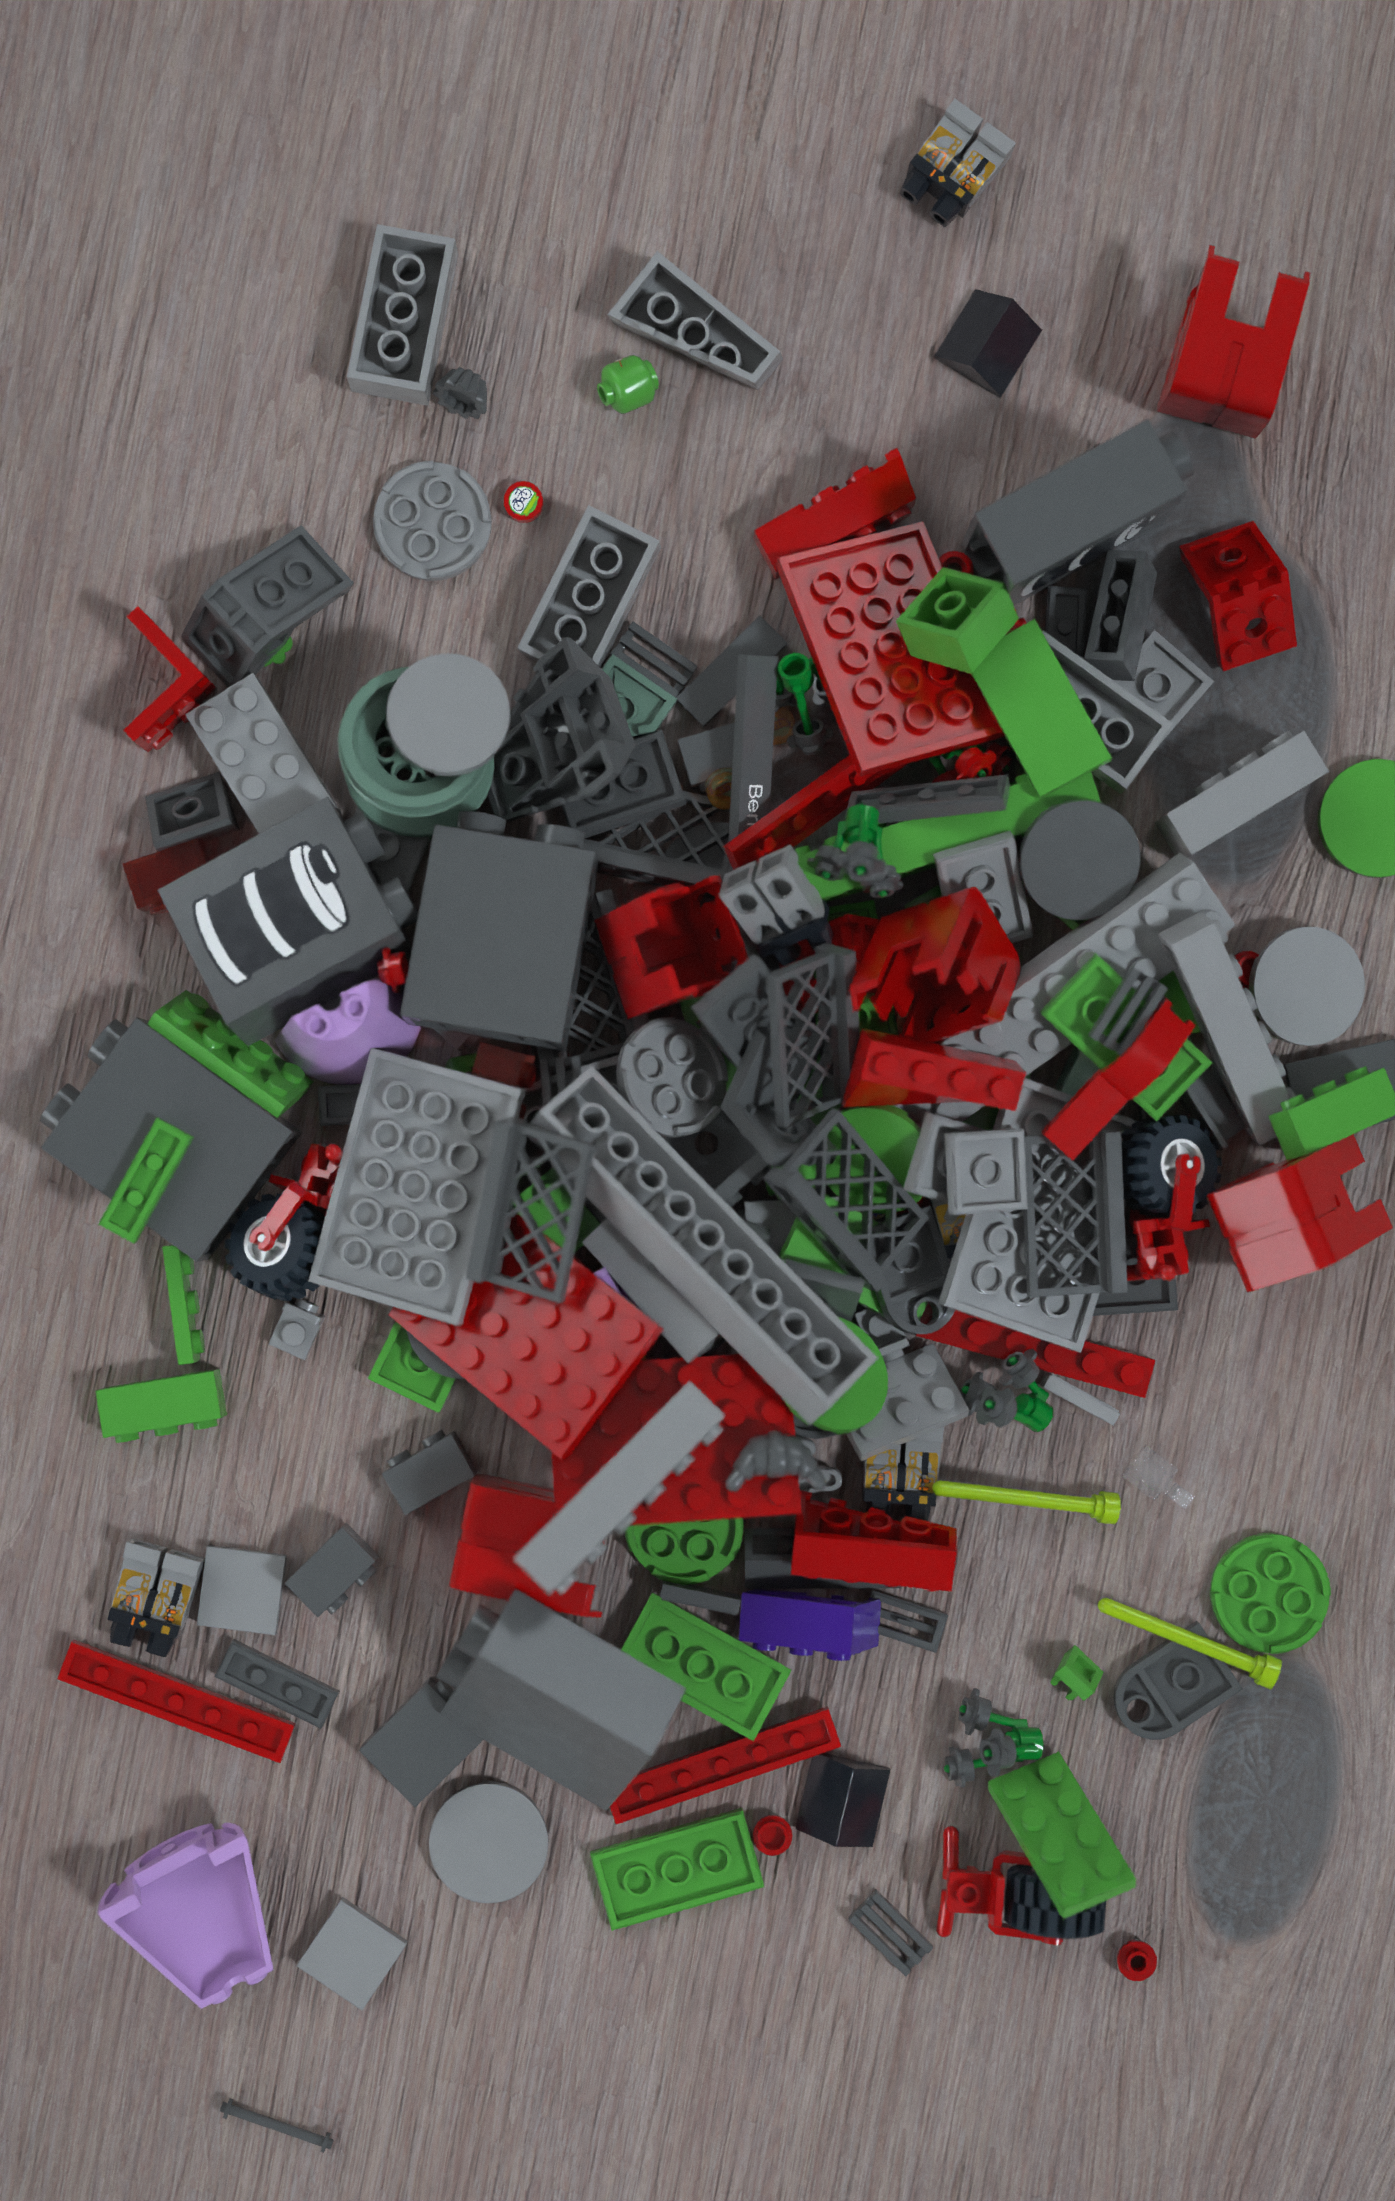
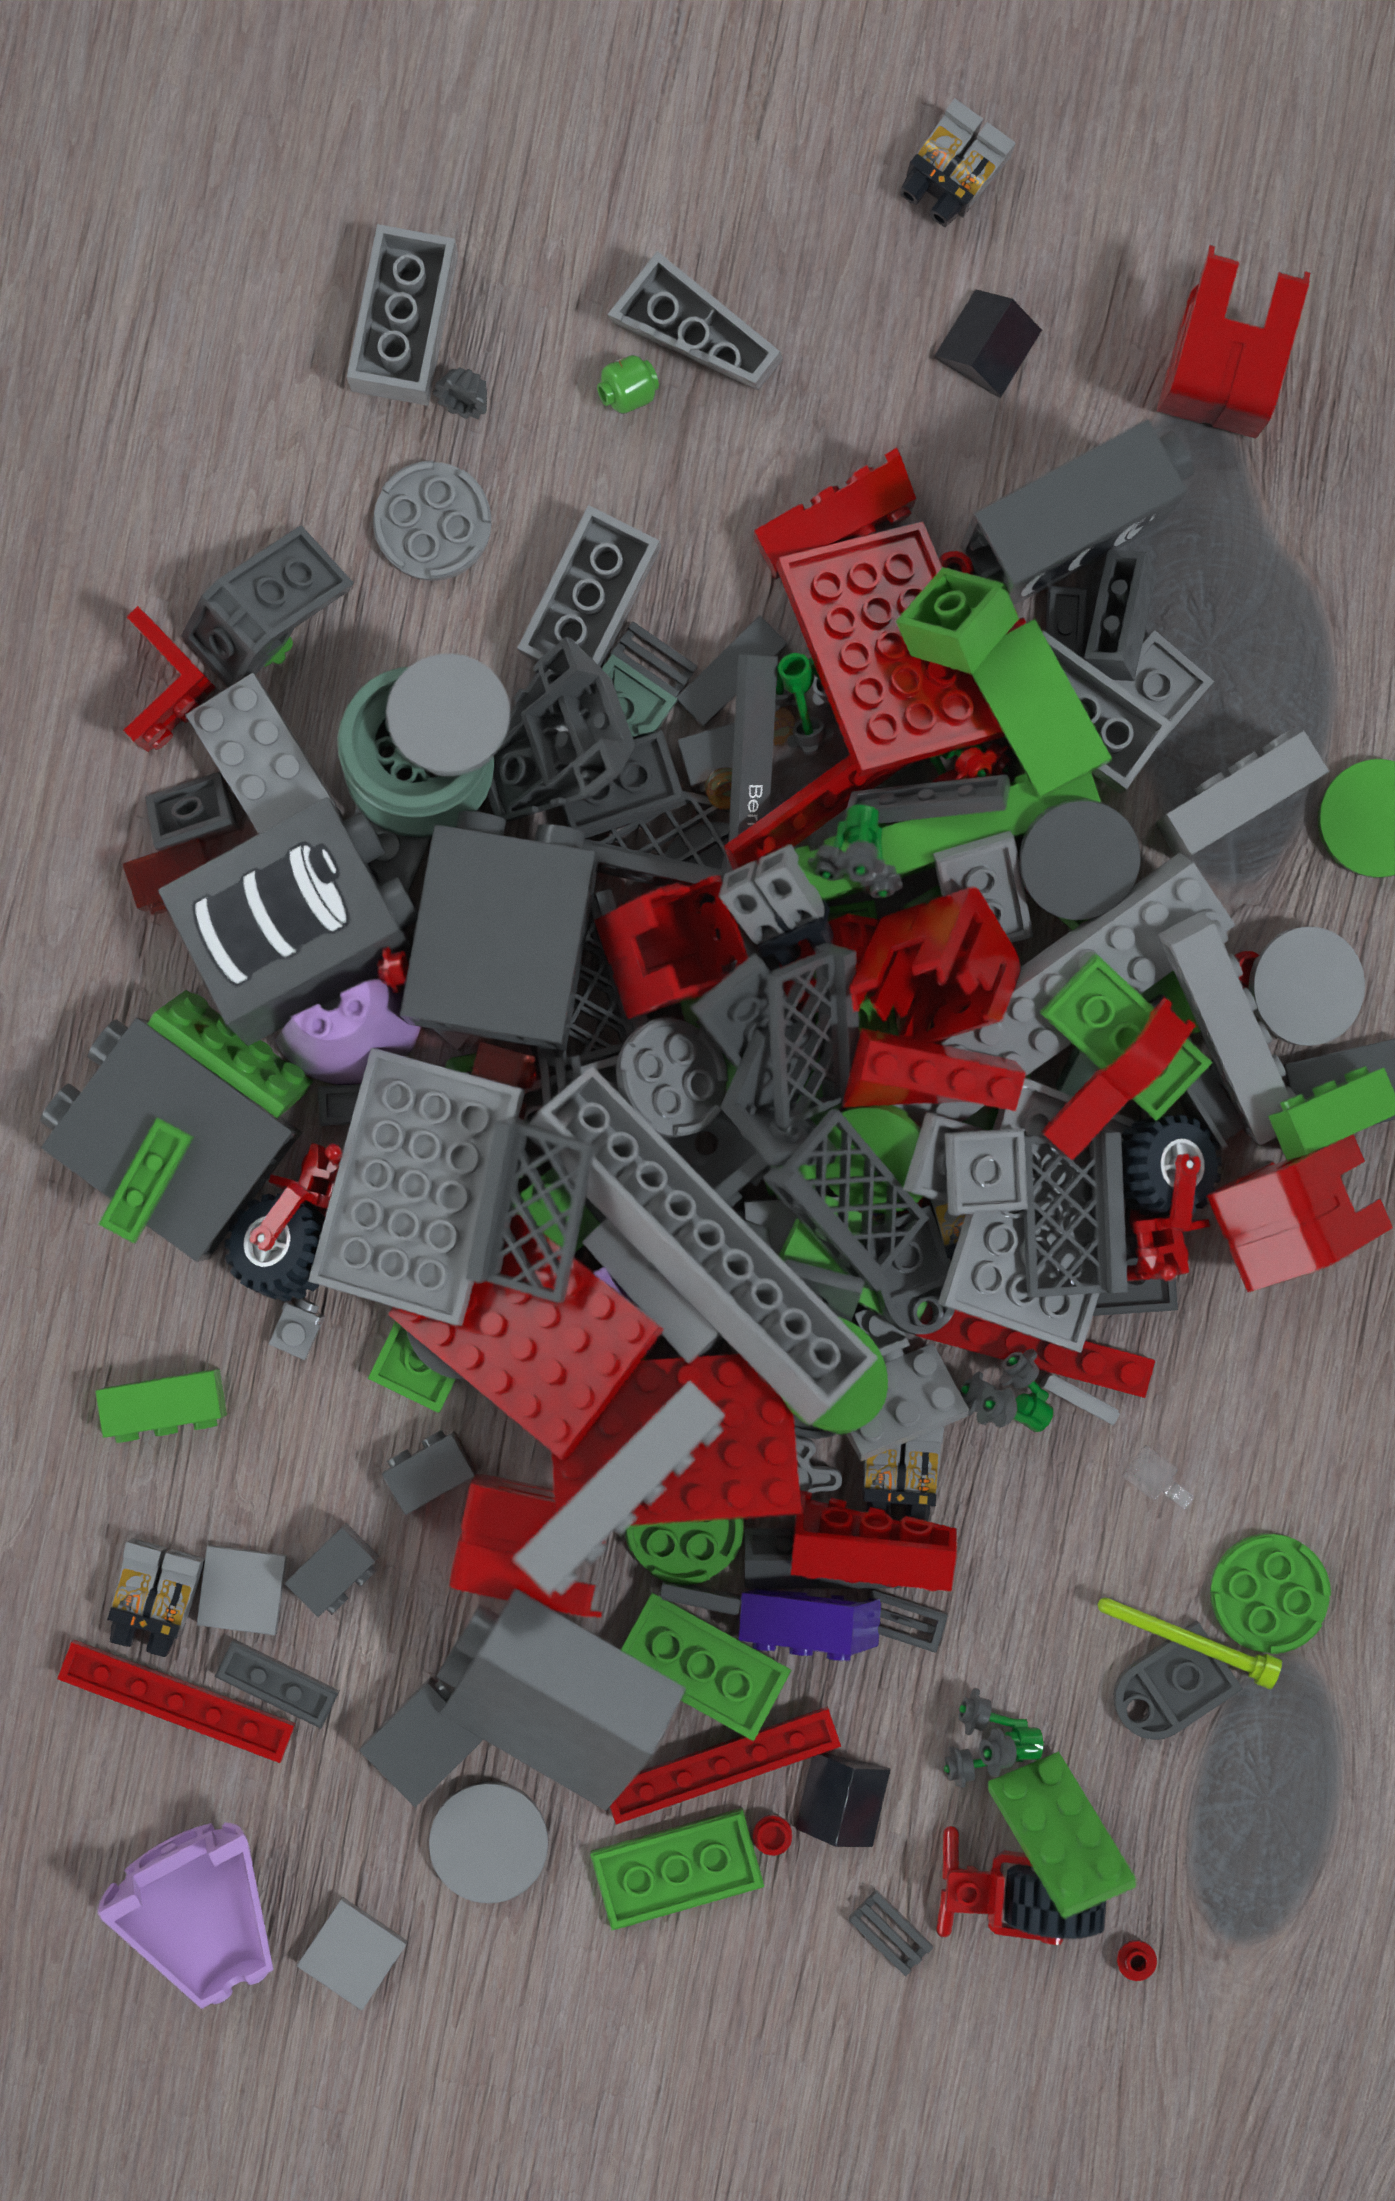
(183, 1305): bright green plate -> none
(324, 2142): dark grey axle -> none
(523, 502): tile -> none
(775, 1457): dark grey piece -> none
(1078, 1674): bright green tile -> none
(1103, 1507): lime piece -> none
(1141, 1018): dark grey tile -> none
(1241, 591): red bracket -> none

